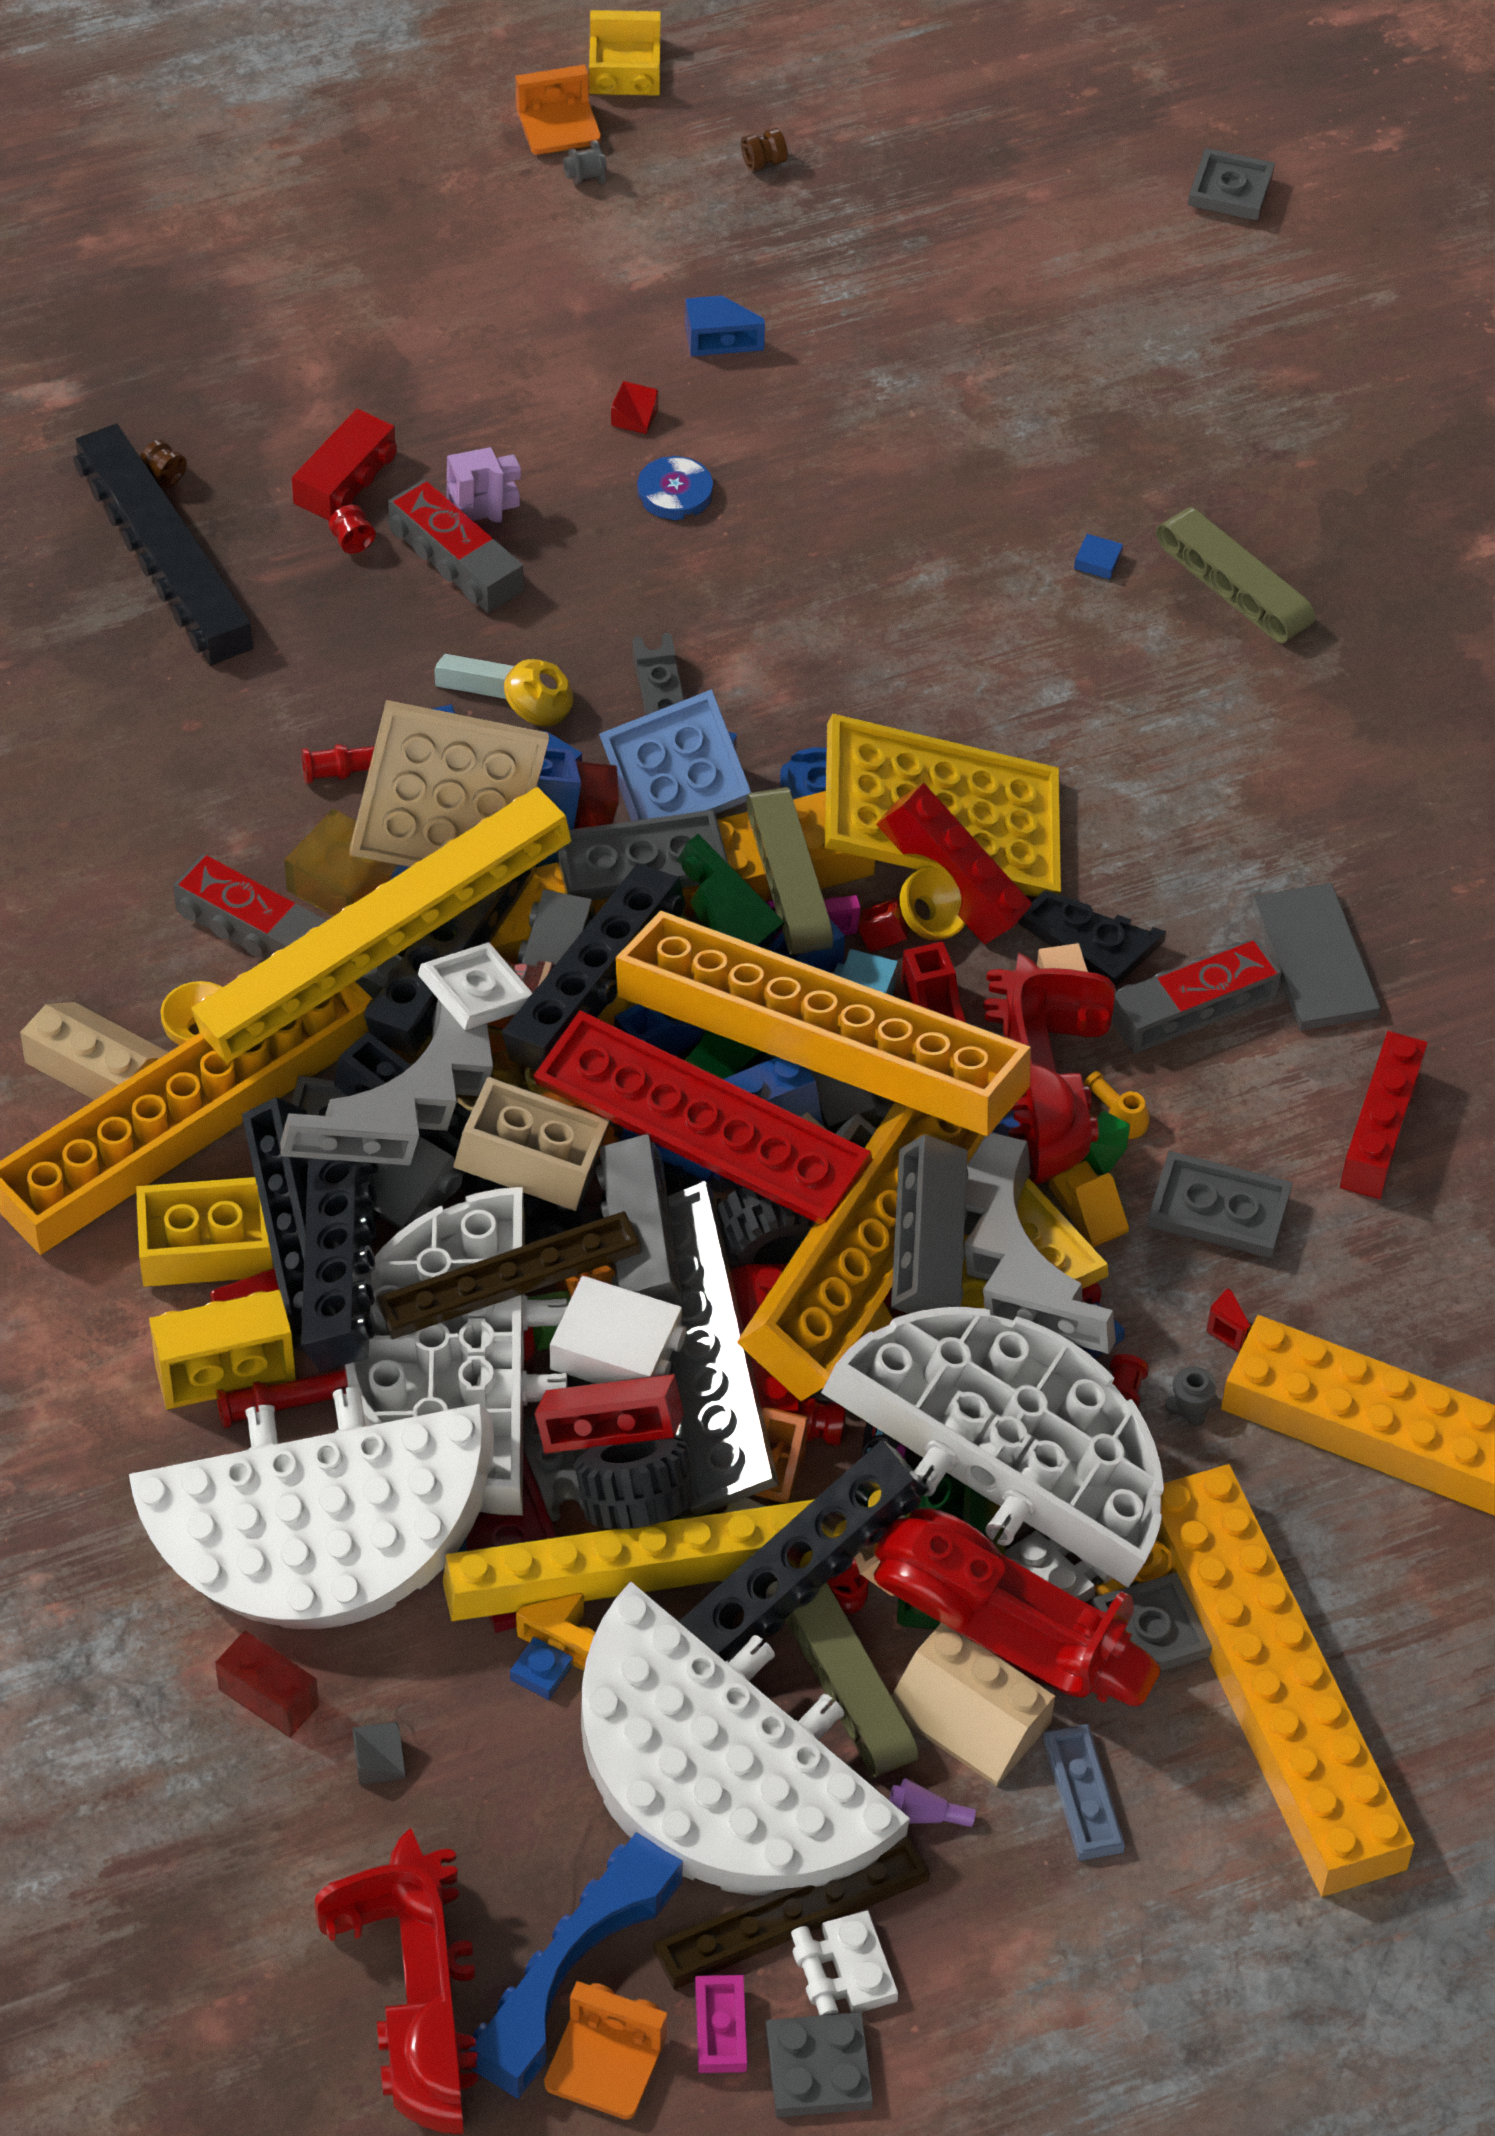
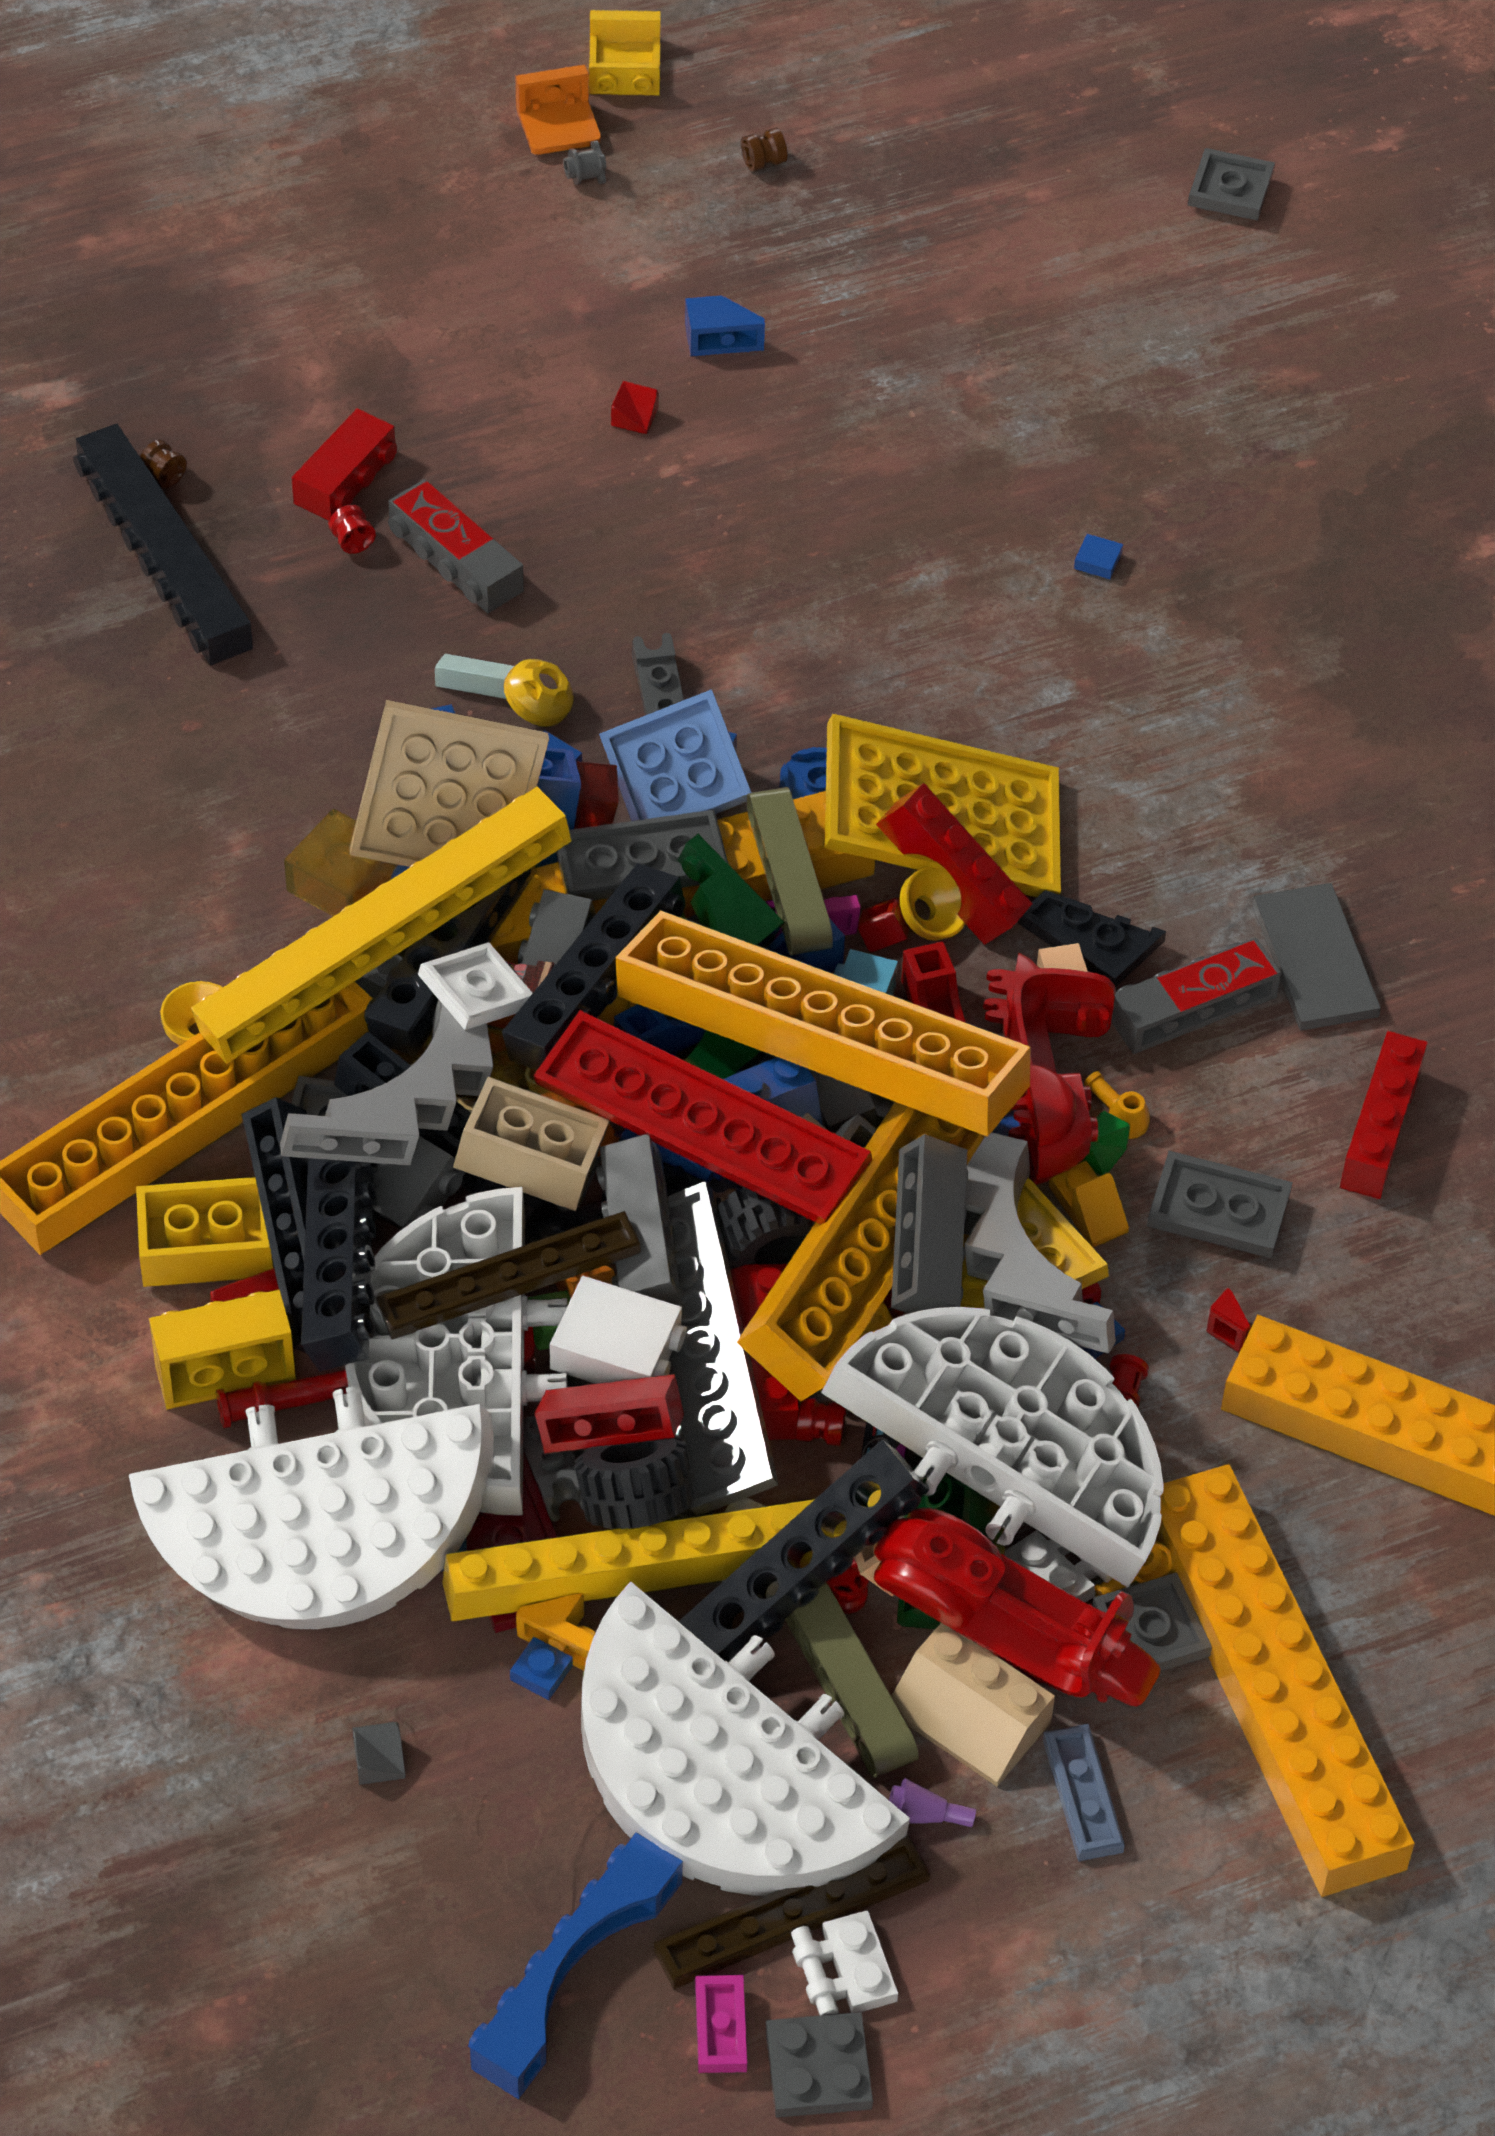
(84, 1048): tan slope -> none
(240, 908): brick -> none
(267, 1683): clear red brick -> none
(335, 762): red pin -> none
(419, 2034): red piece -> none
(479, 483): lavender hips -> none
(607, 2050): orange bracket -> none
(675, 487): blue tile -> none
(788, 1446): orange slope -> none
(1193, 1395): dark grey brick -> none
(1235, 575): olive beam -> none

